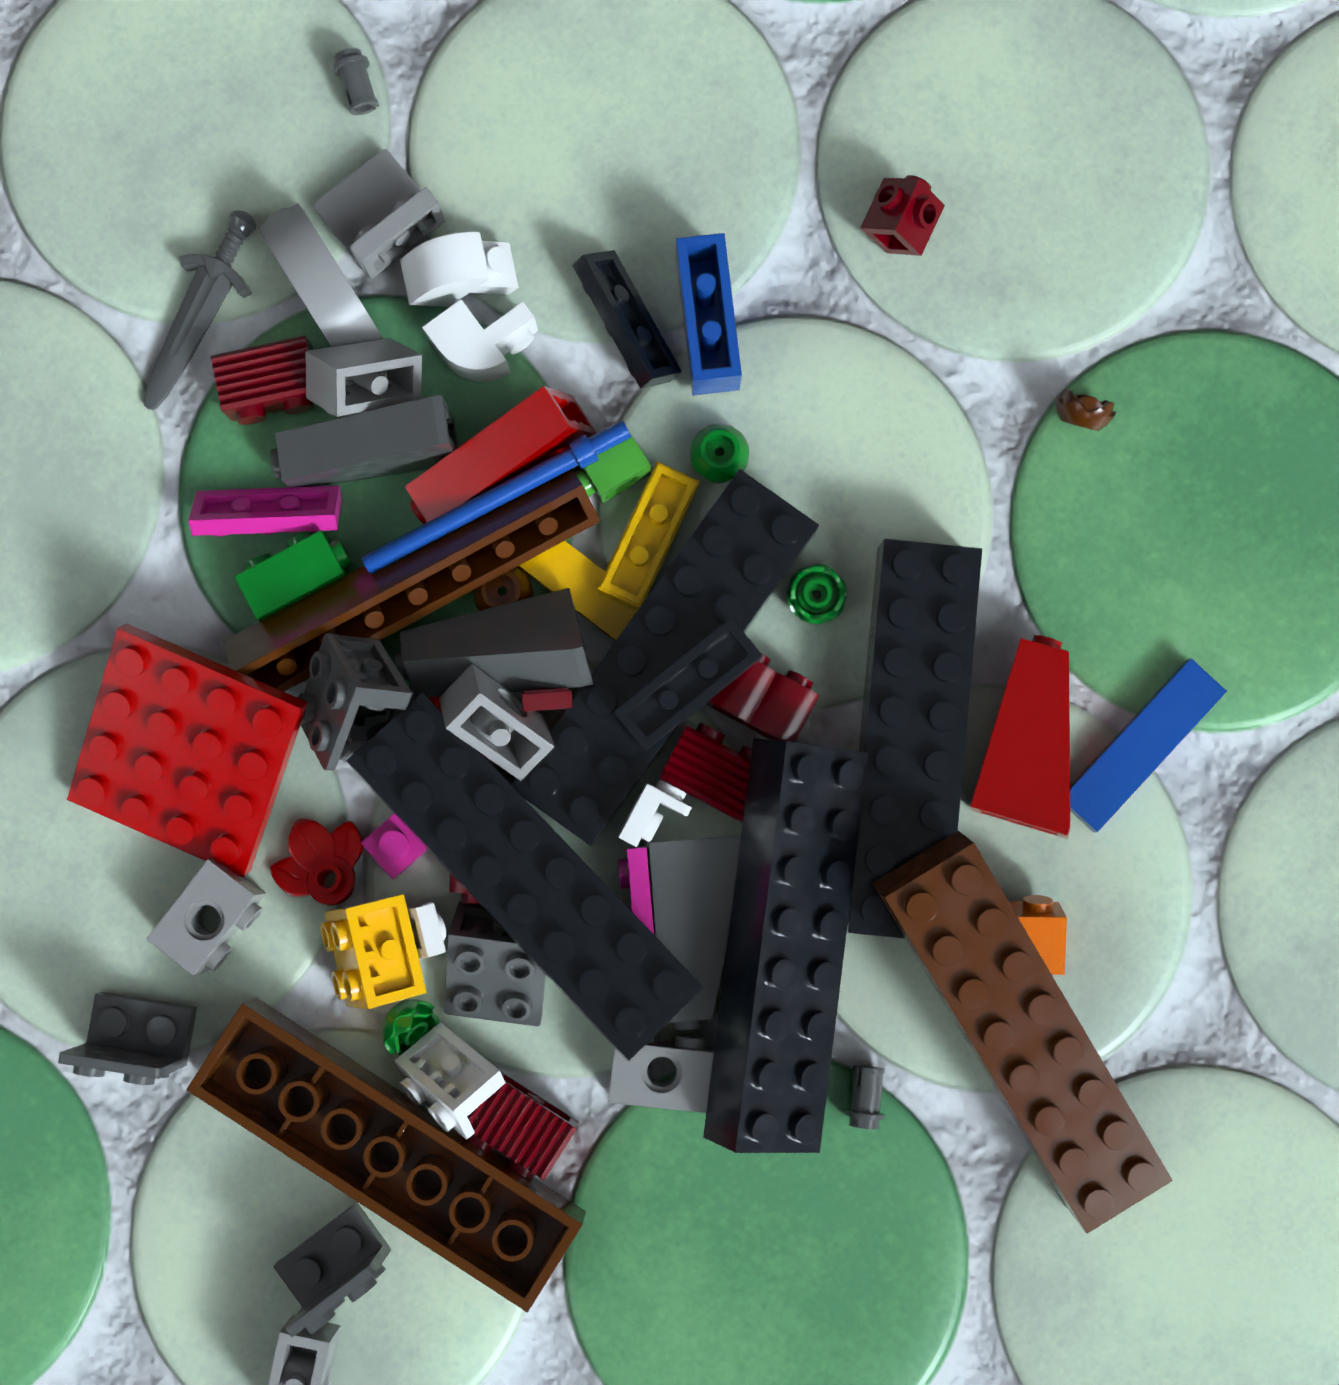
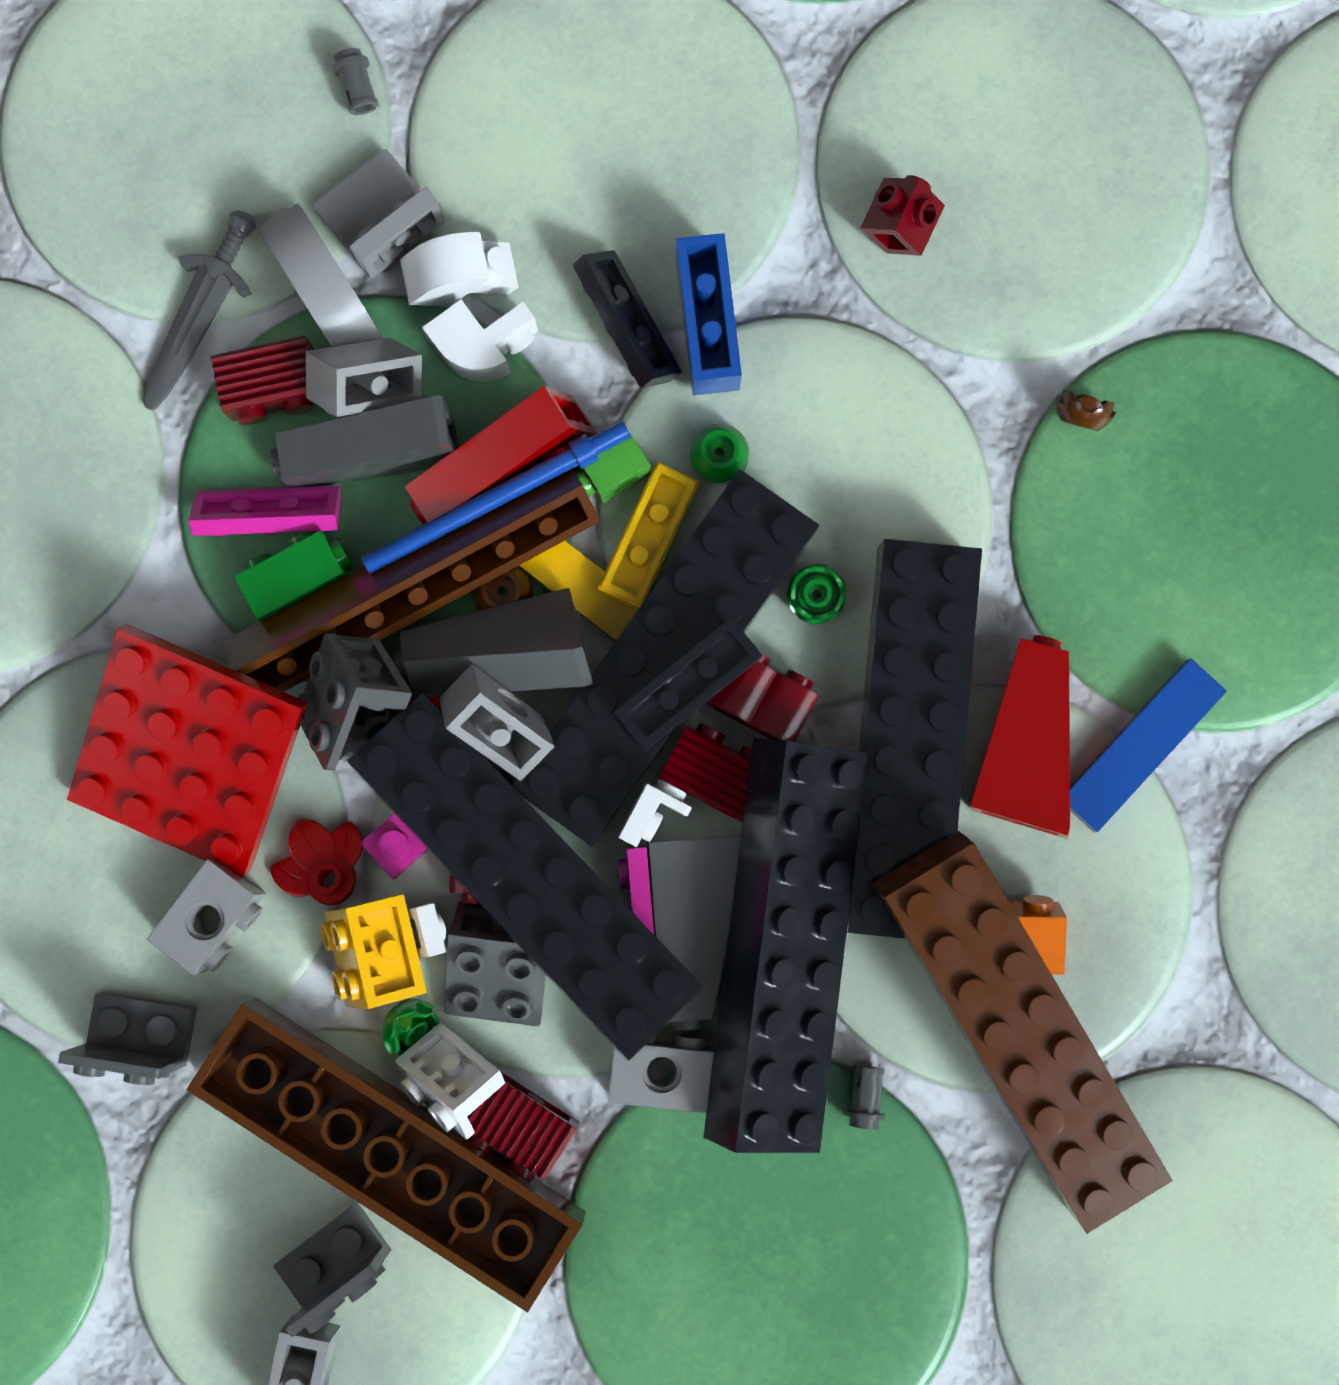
(546, 699): dark red tile -> none

